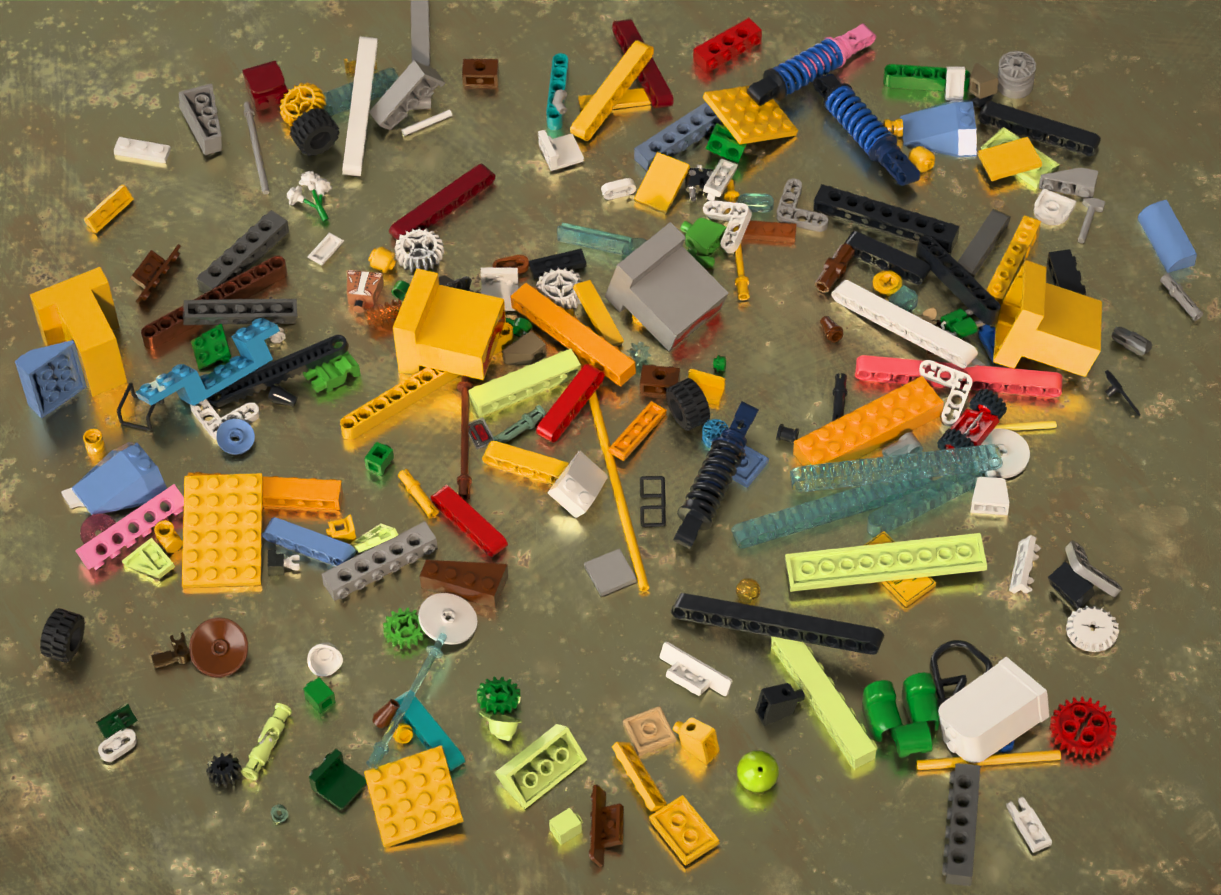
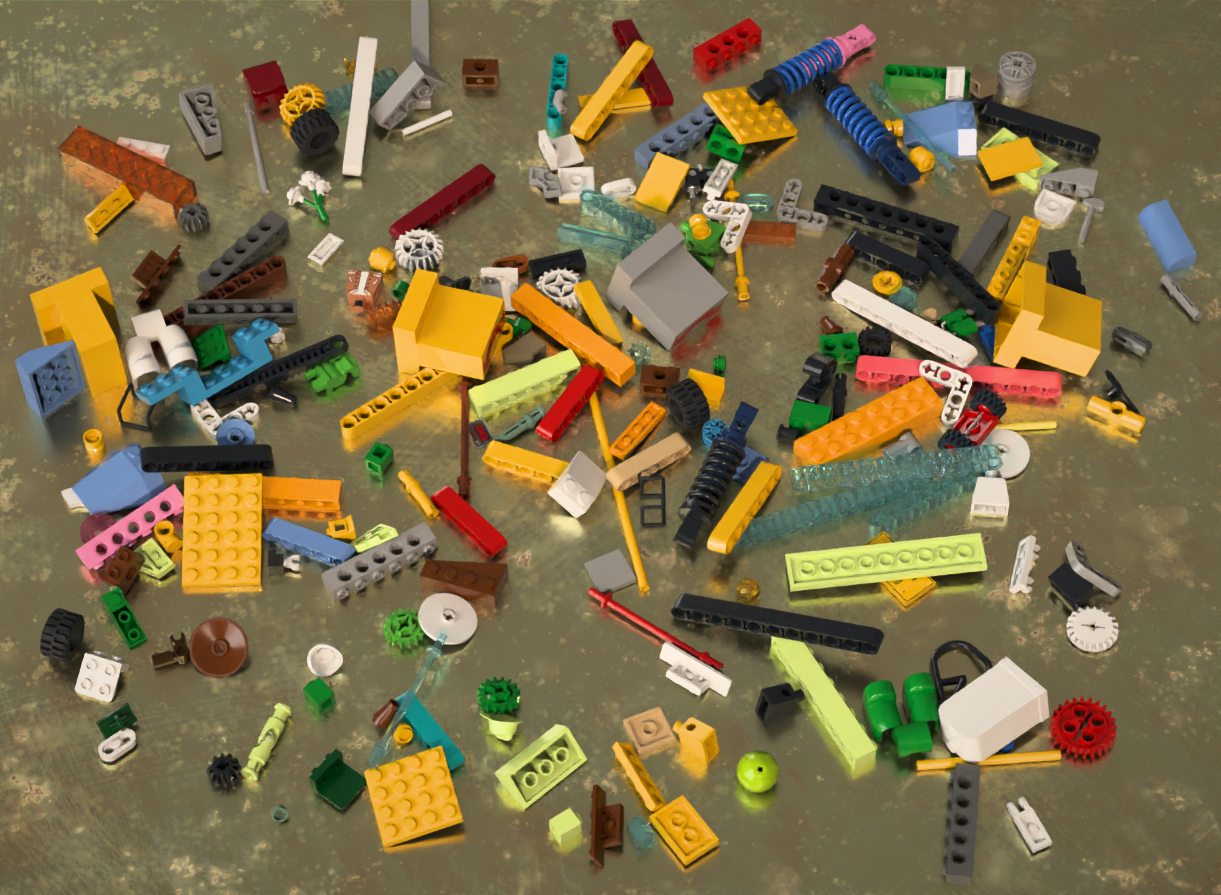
(100, 675): none -> white bracket
(120, 166): none -> clear orange brick
(122, 617): none -> green slope
(123, 569): none -> reddish brown brick
(172, 339): none -> white piece
(193, 217): none -> dark grey gear
(206, 458): none -> black beam
(547, 181): none -> light grey tile
(575, 180): none -> white tile
(606, 600): none -> red bar
(616, 215): none -> clear light blue beam
(641, 833): none -> clear light blue brick
(648, 461): none -> tan beam
(699, 226): none -> yellow wheel
(744, 507): none -> yellow beam
(809, 416): none -> green brick
(821, 371): none -> black connector
(842, 346): none -> green brick
(878, 335): none -> black tyre
(883, 95): none -> clear light blue bar
(1122, 417): none -> yellow piece

